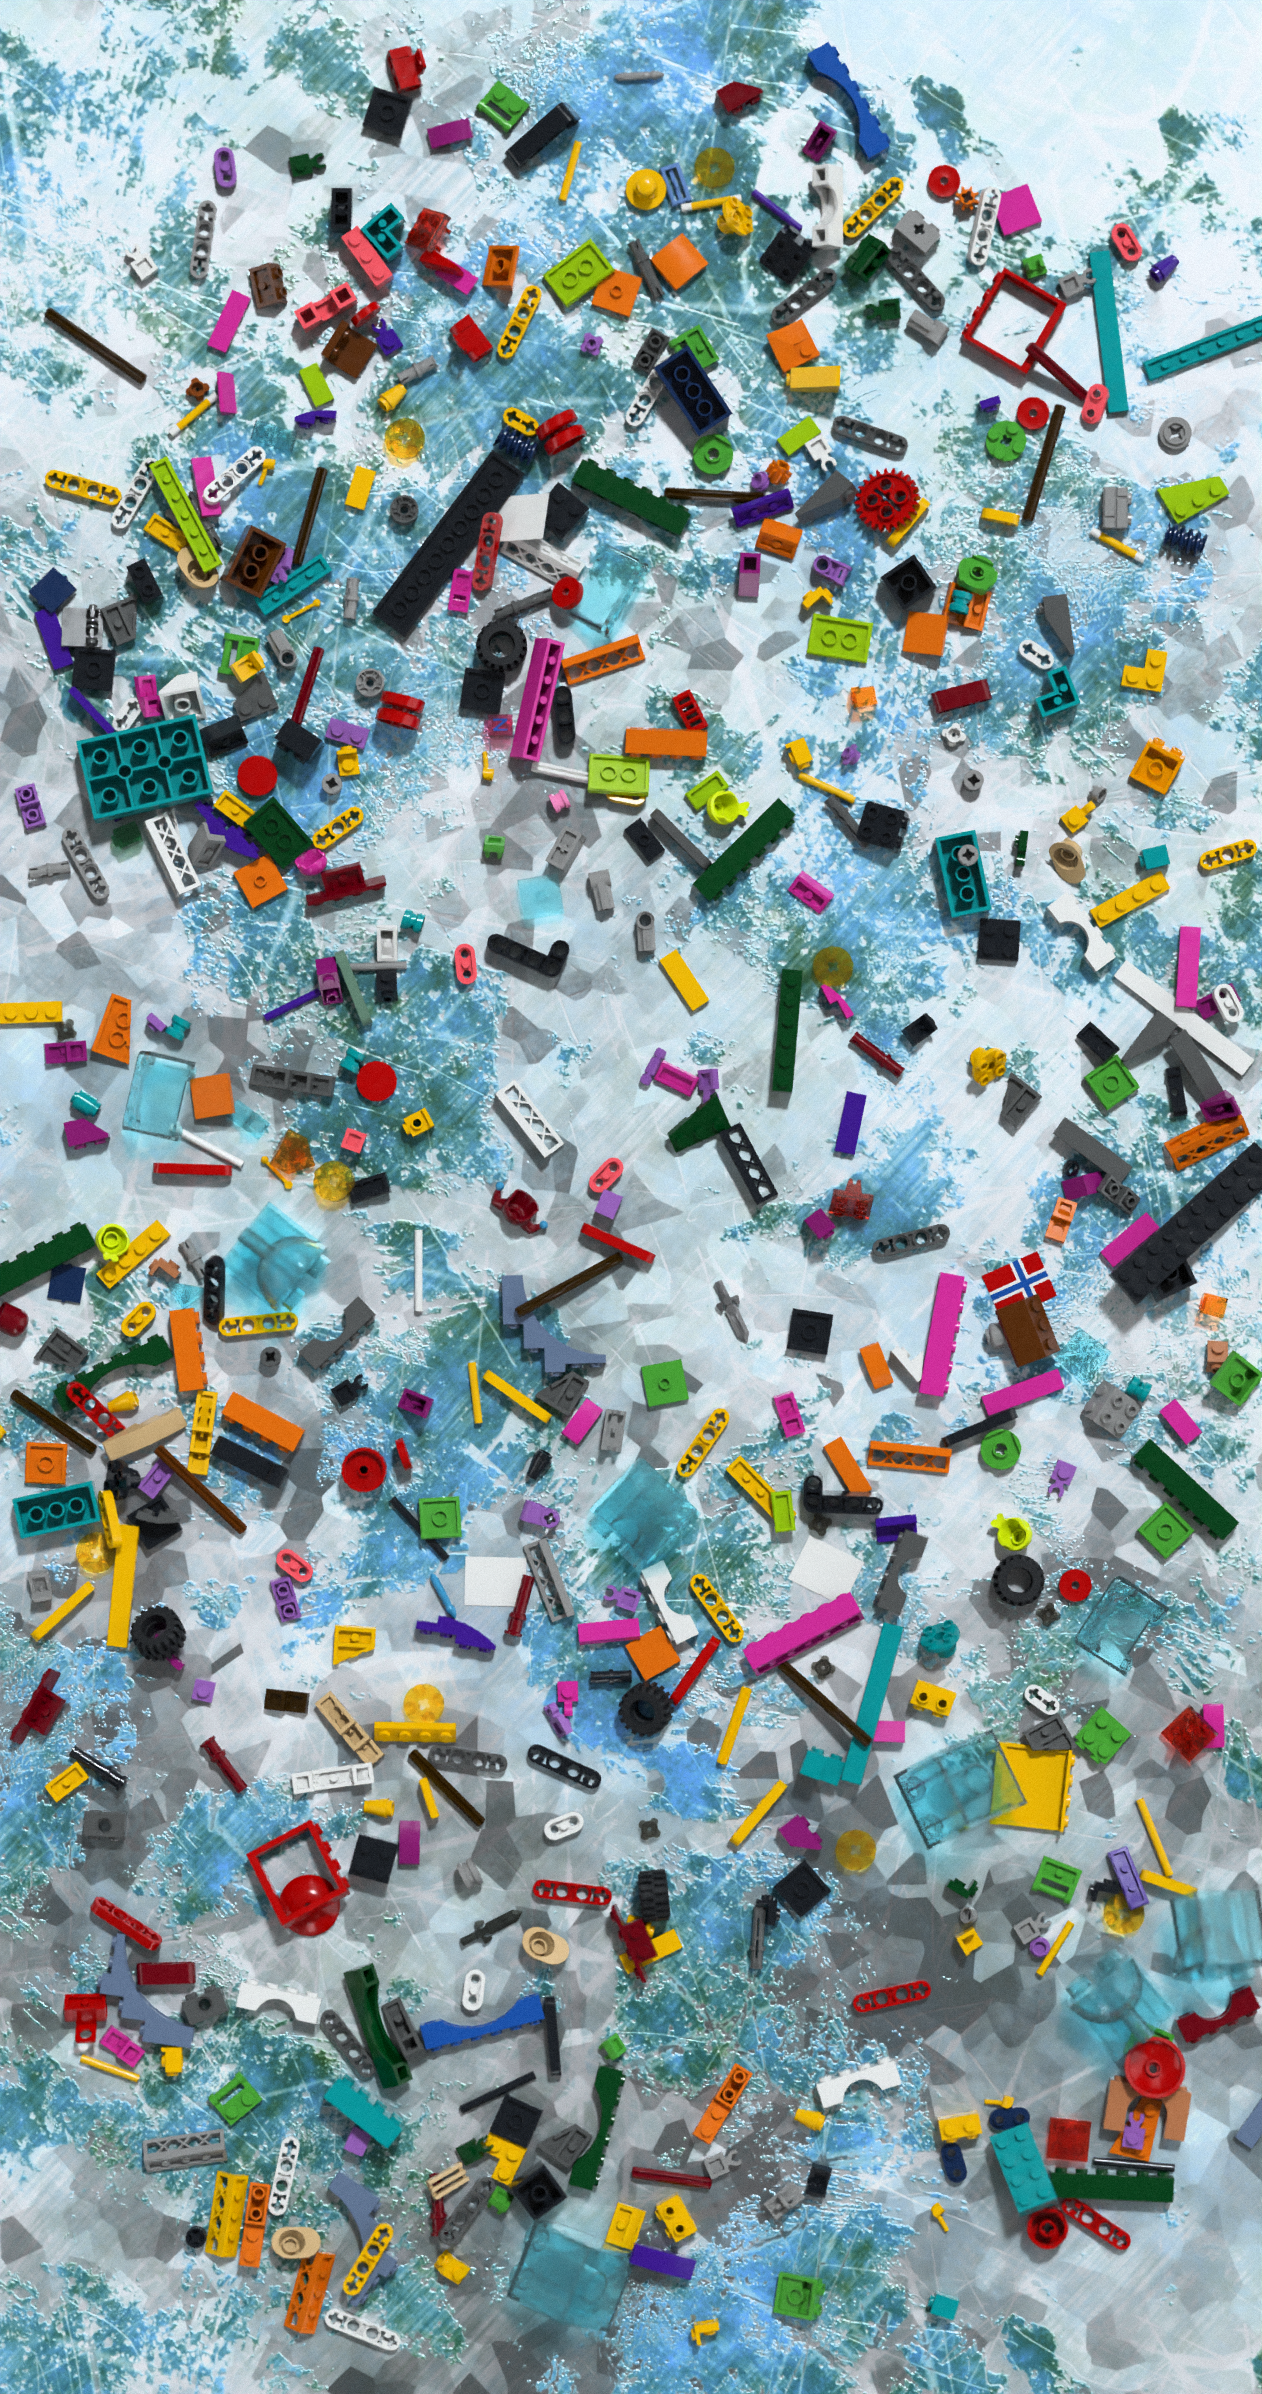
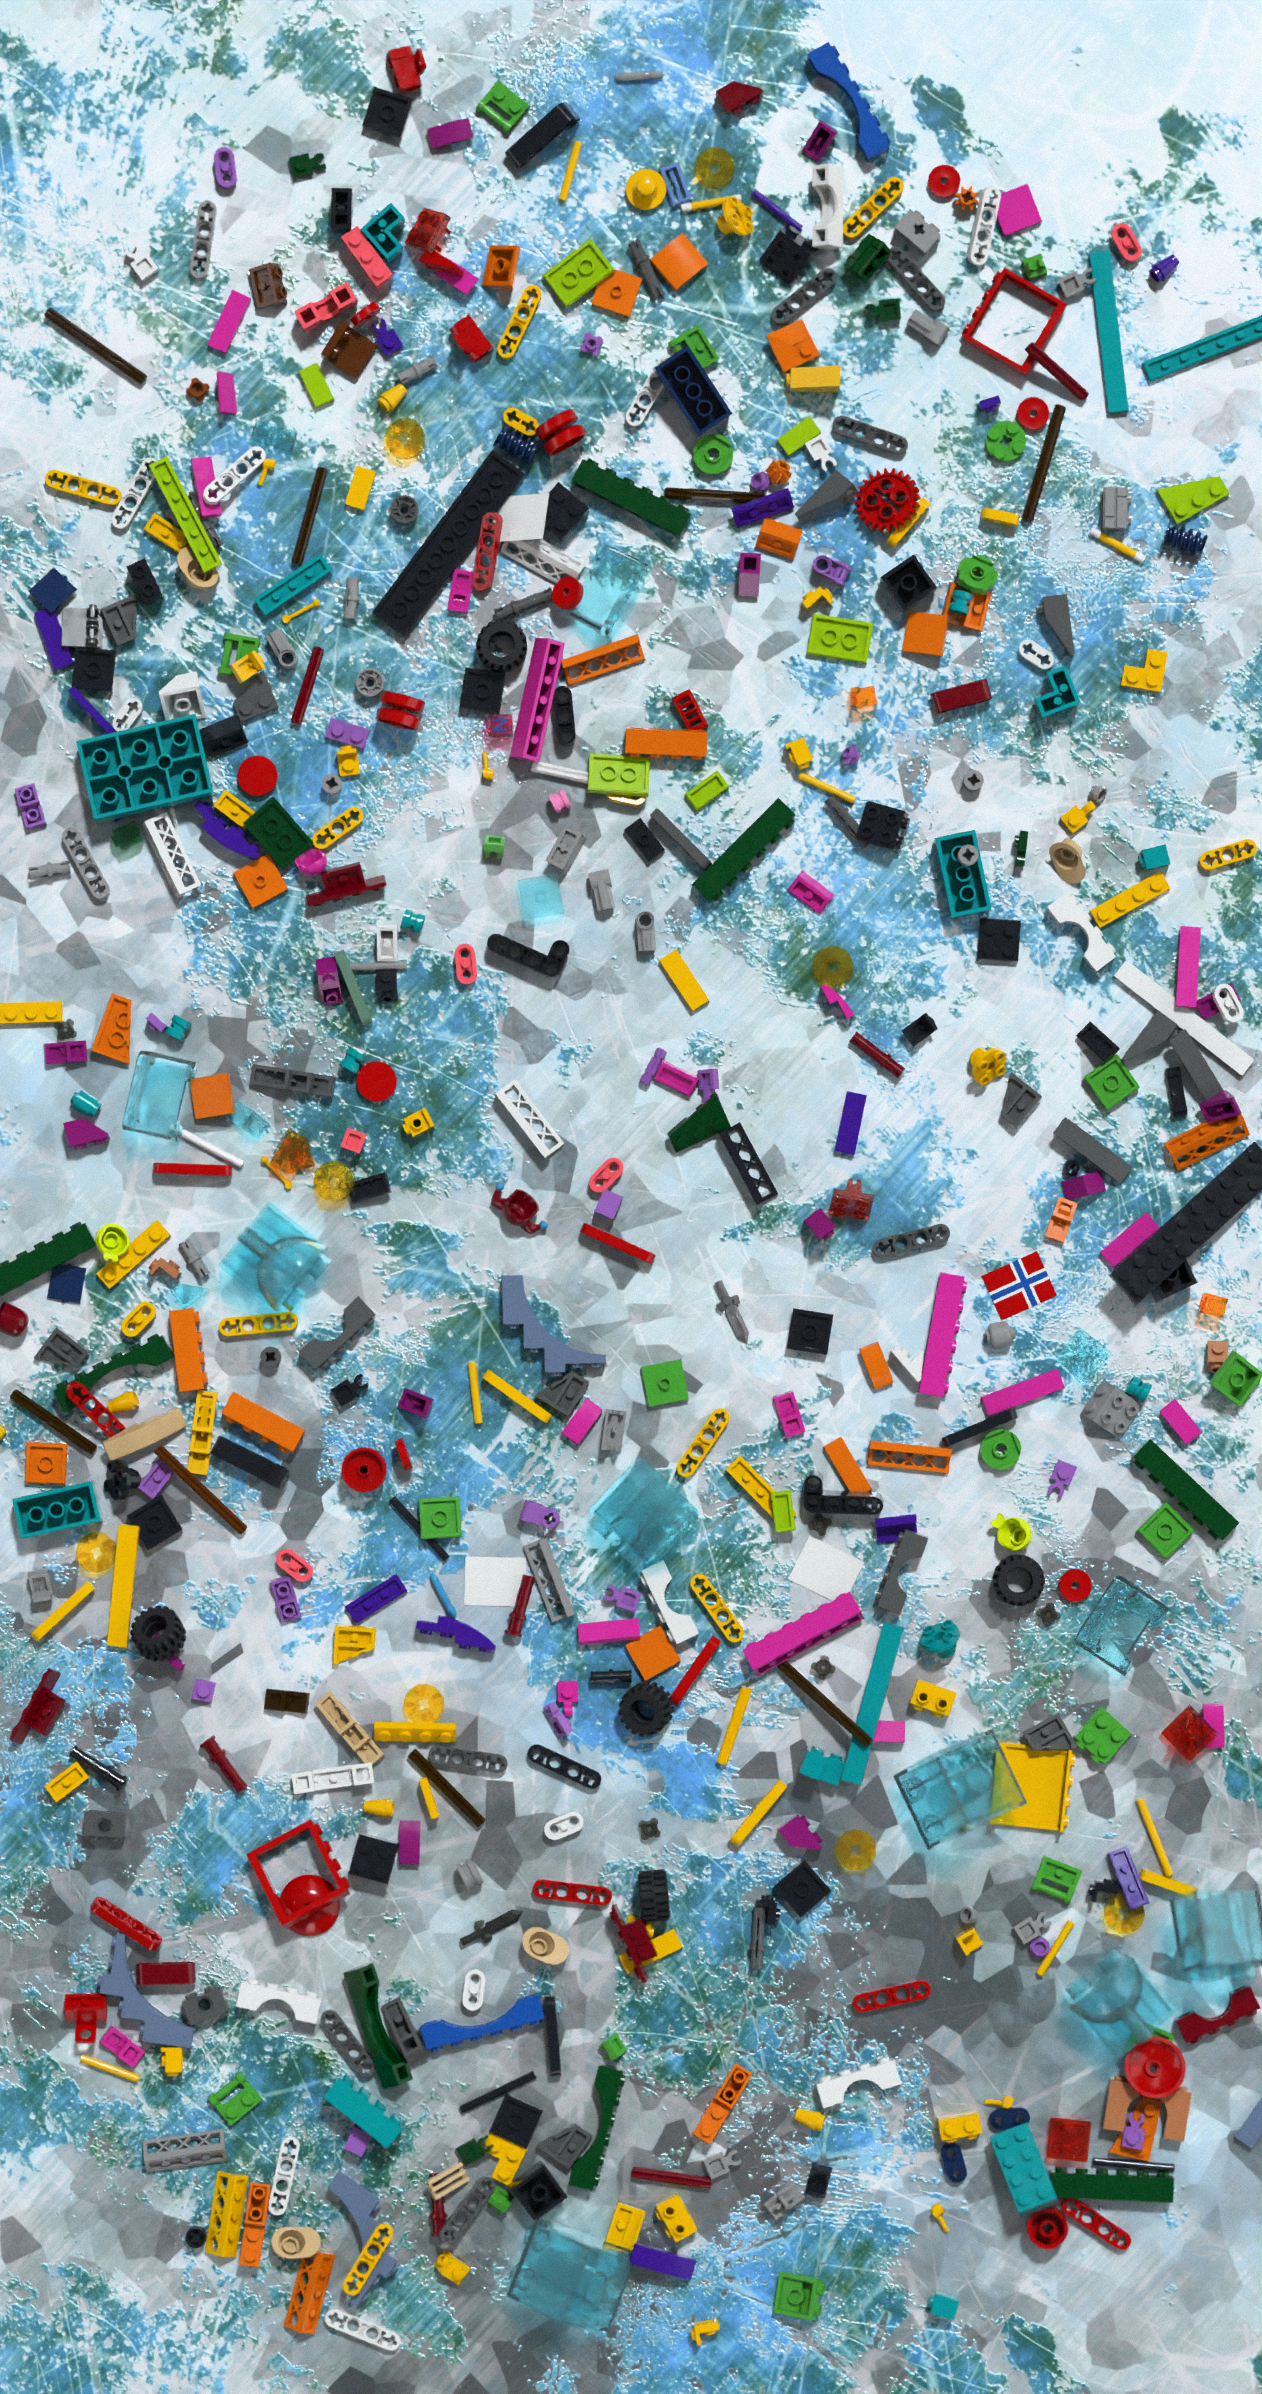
(110, 1519): yellow beam -> none
(147, 695): dark pink slope -> none
(166, 1516): dark grey slope -> none
(193, 414): yellow bar -> none
(205, 847): light grey panel -> none
(210, 1305): black beam -> none
(253, 561): reddish brown slope -> none
(283, 564): medium lavender plate -> none
(292, 1004): dark purple bar -> none
(299, 741): black brick -> none
(308, 419): dark purple slope -> none
(376, 1598): none -> dark purple tile
(418, 1269): white bar -> none
(539, 1463): black cone -> none
(569, 1284): dark brown axle -> none
(651, 350): dark grey slope -> none
(724, 807): neon yellow hat -> none
(787, 1031): dark green arch -> none
(948, 734): white plate -> none
(958, 1887): dark green bracket -> none
(1027, 1330): reddish brown slope -> none
(1044, 1695): white beam -> none
(1096, 404): coral plate -> none
(1118, 1194): dark grey slope -> none
(1157, 765): light orange plate -> none
(1175, 423): light grey gear -> none

